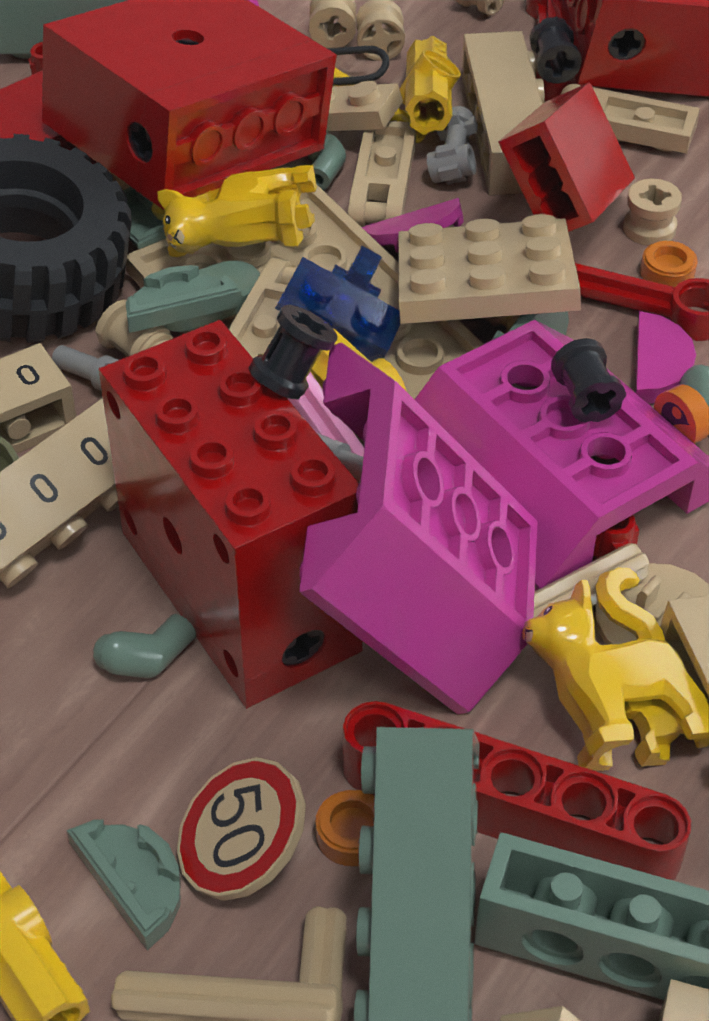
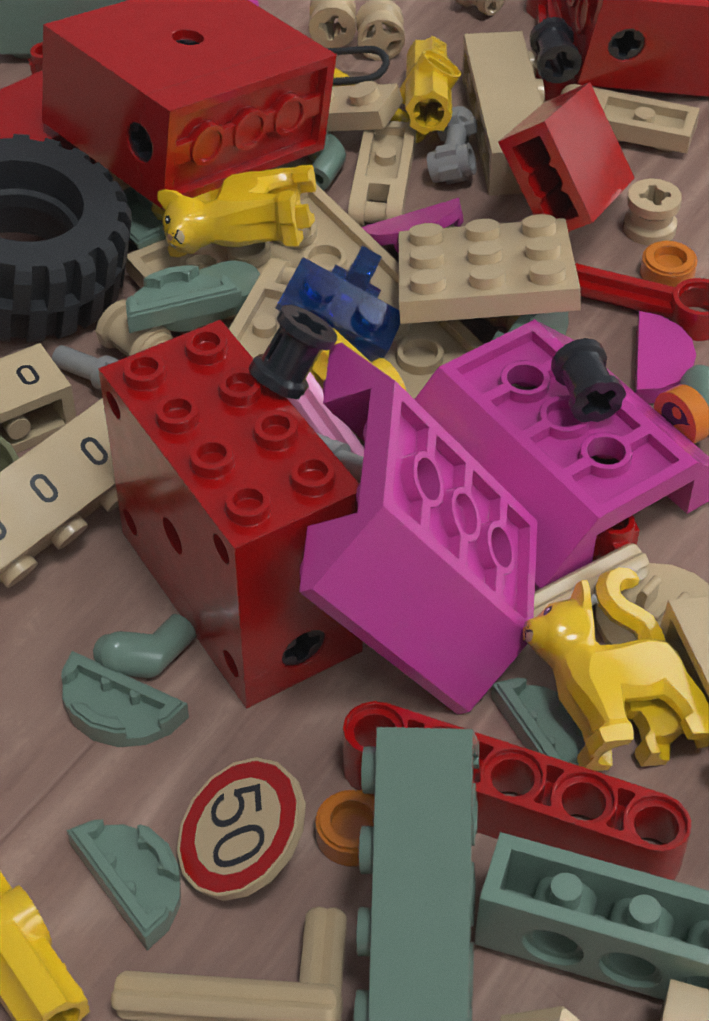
(117, 707): none -> sand green tile
(538, 719): none -> sand green tile

